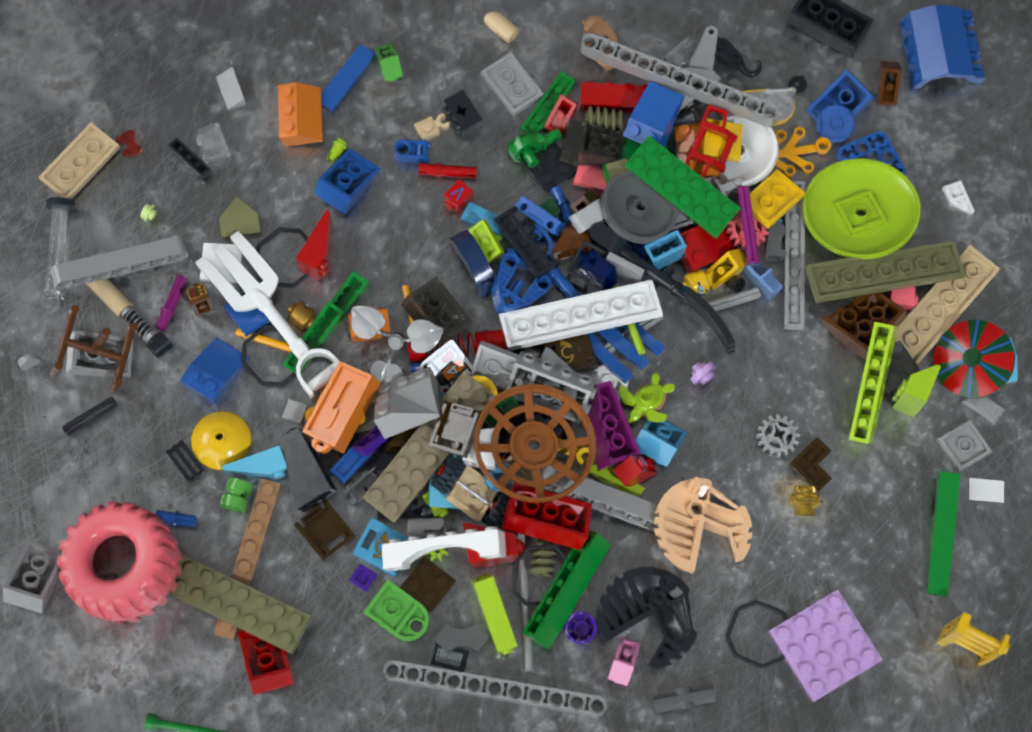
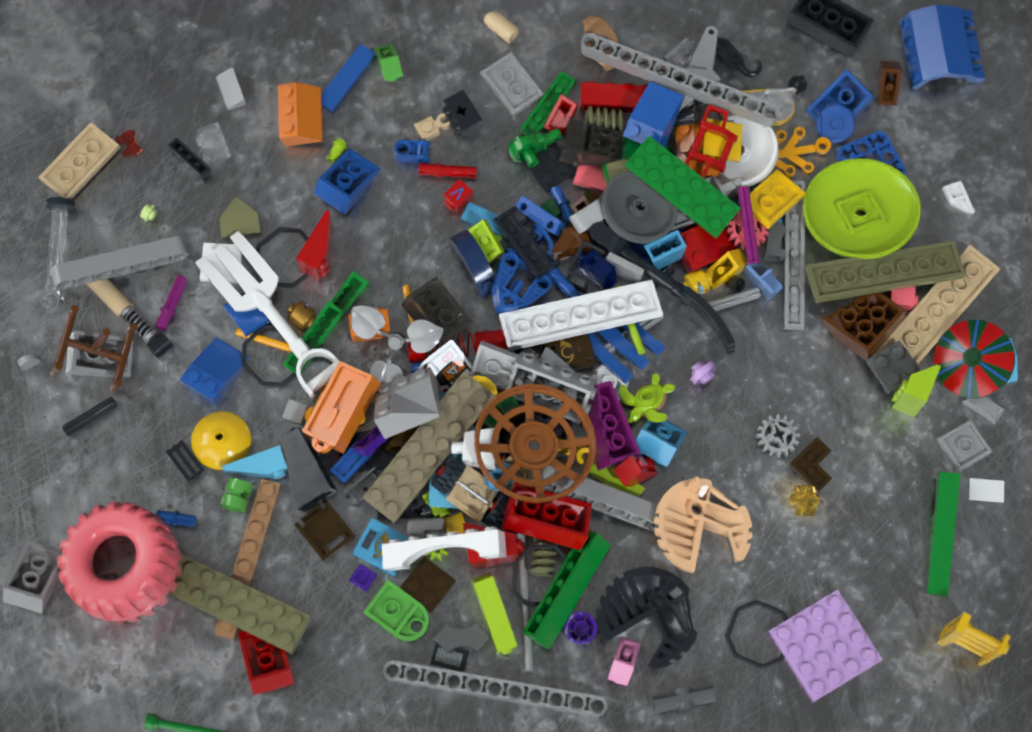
(199, 299): reddish brown slope -> none
(454, 523): none -> yellow tile
(457, 425): container -> none
(873, 383): lime brick -> none

